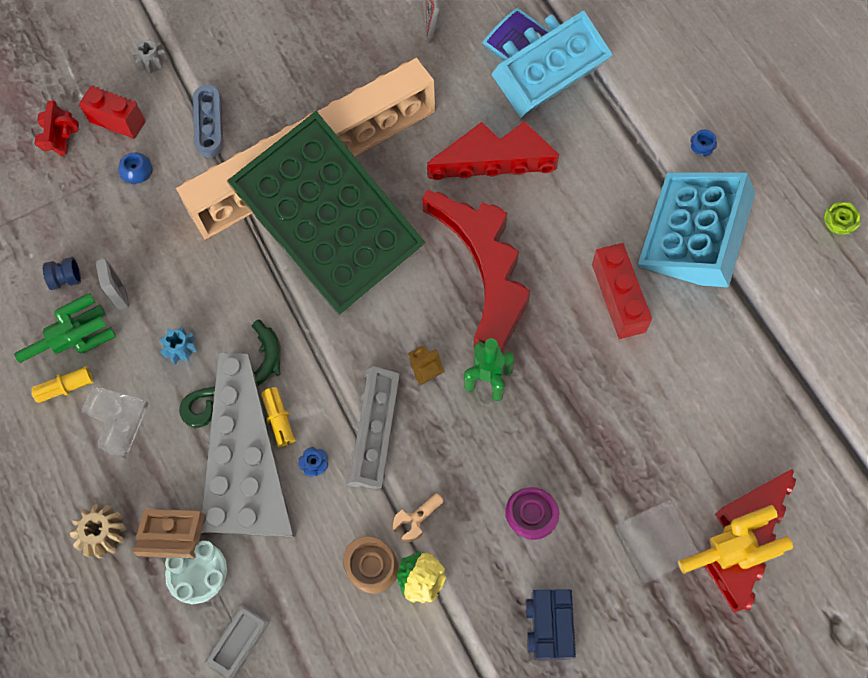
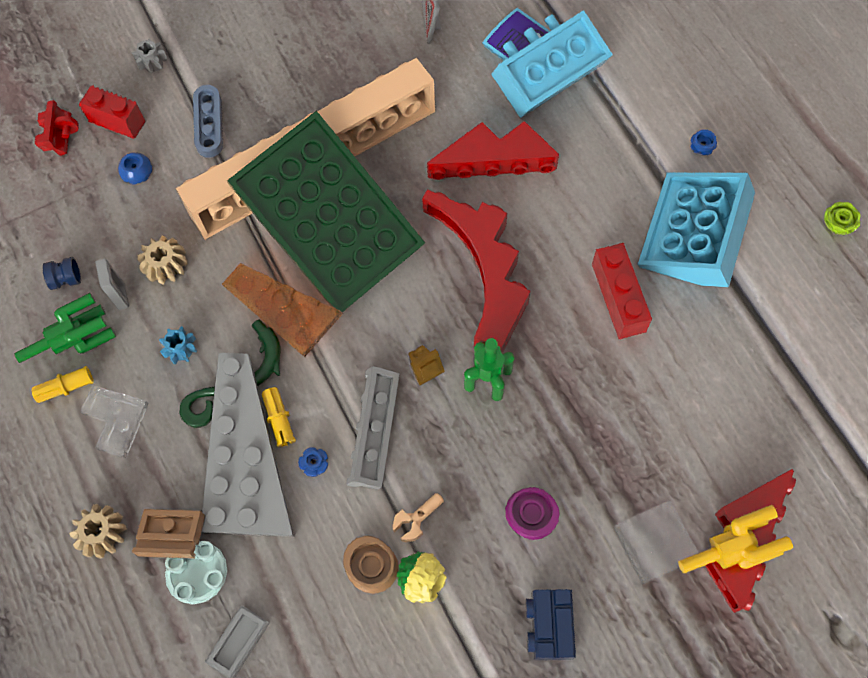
(162, 260): none -> tan gear
(288, 312): none -> clear orange wing

